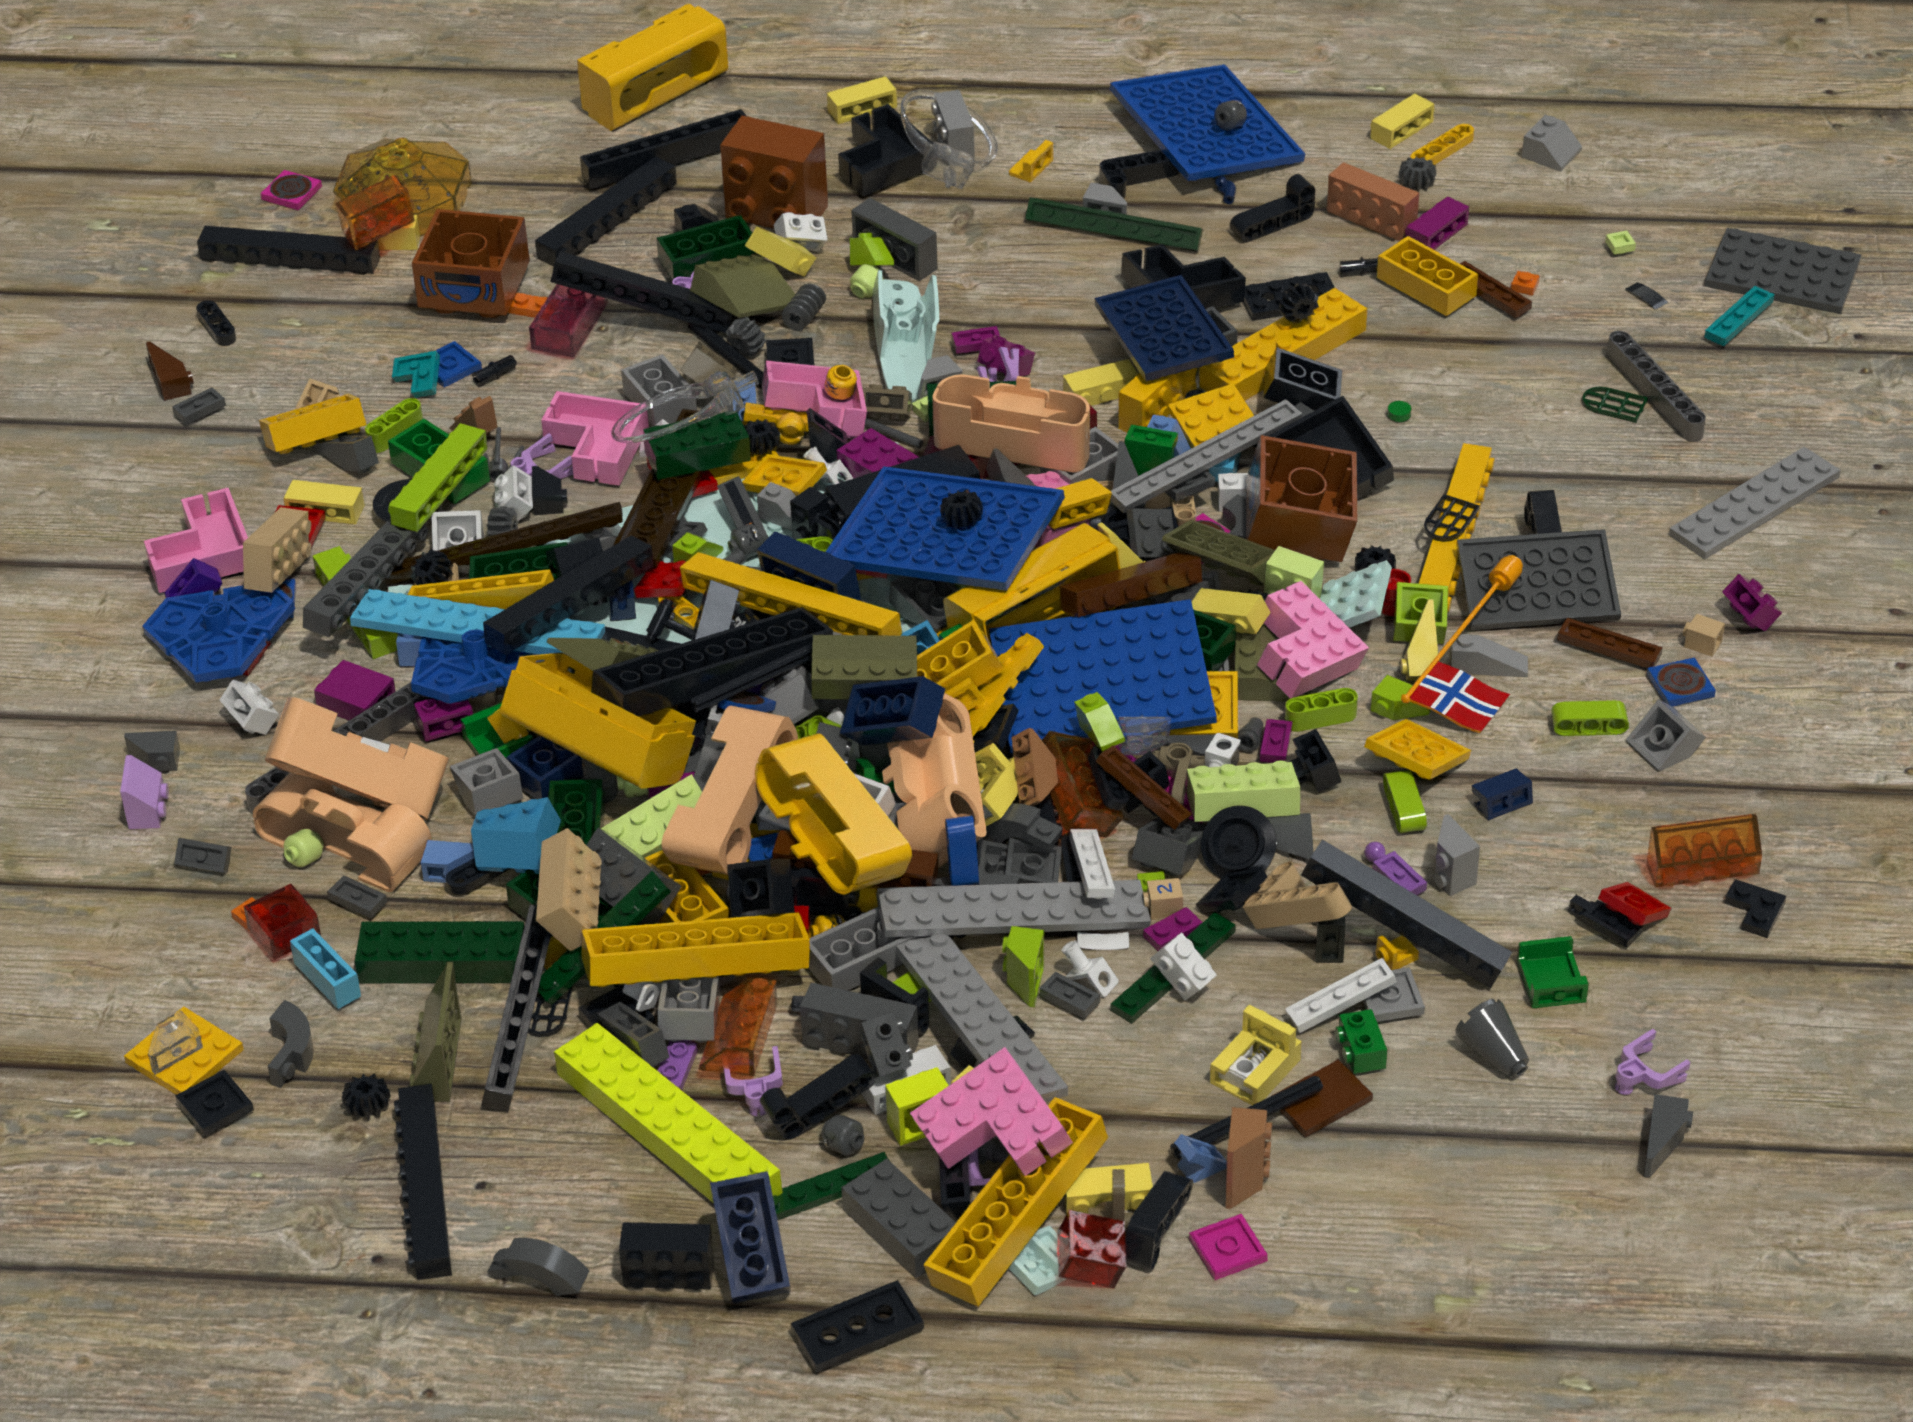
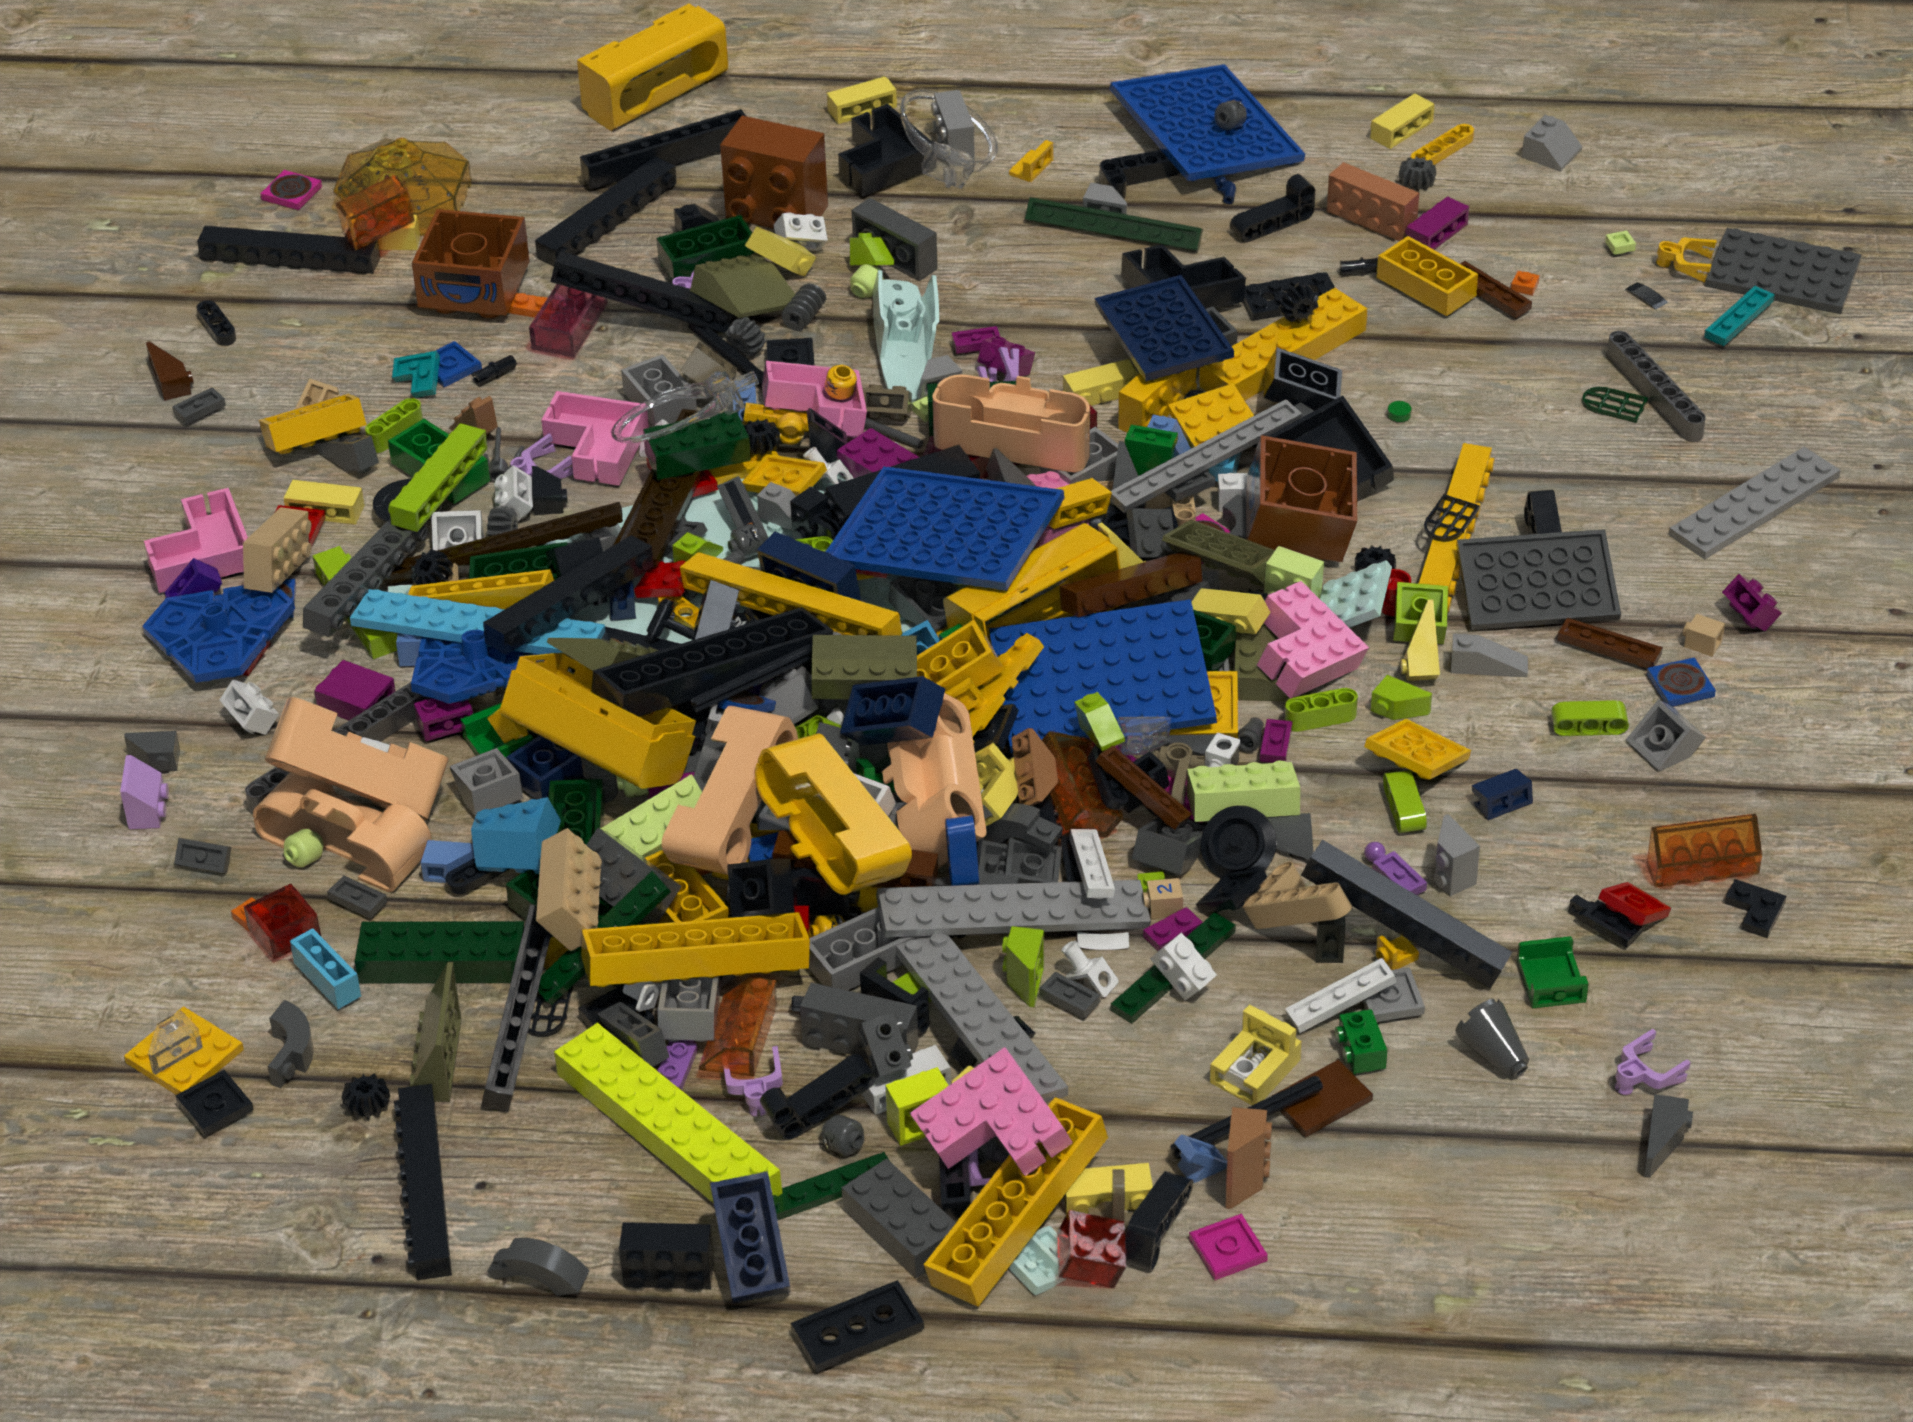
(961, 509): black gear -> none
(1314, 761): black brick -> none
(1453, 691): flag -> none
(1672, 251): none -> yellow piece

